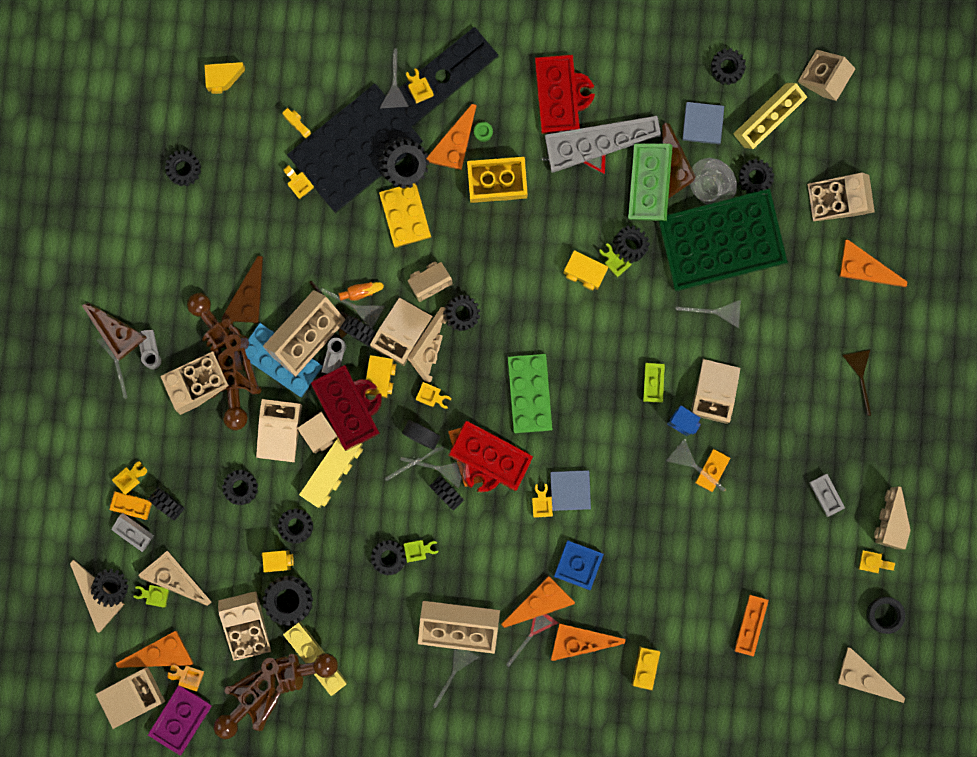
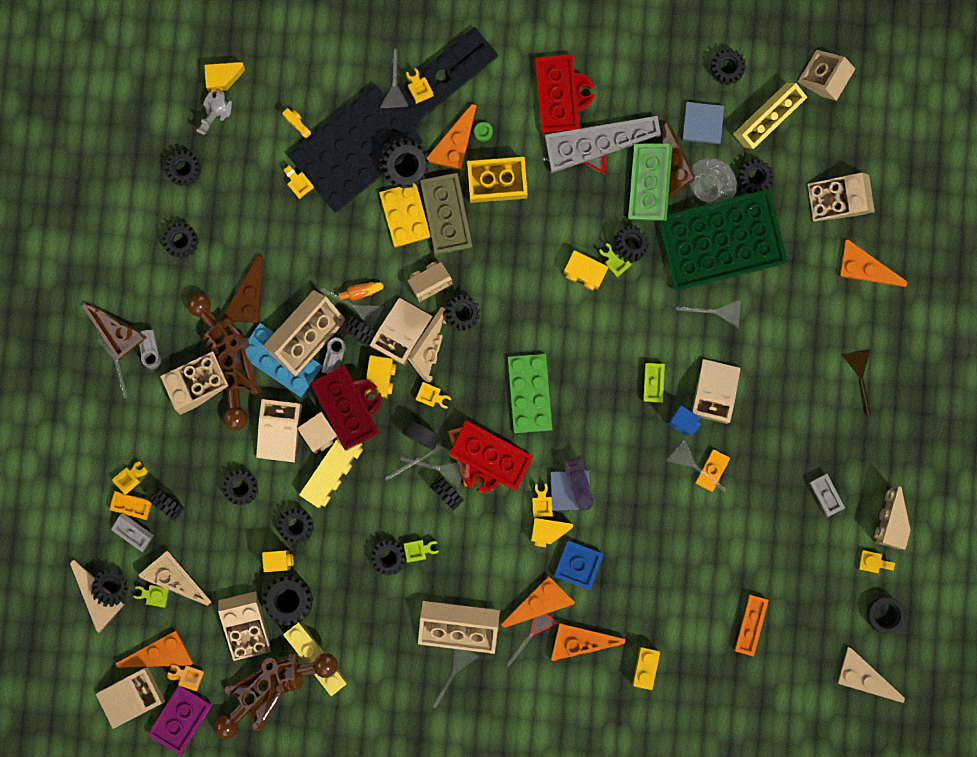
(169, 235): none -> black tyre
(218, 107): none -> light grey piece
(446, 214): none -> olive plate
(548, 531): none -> yellow slope
(578, 472): none -> clear purple piece

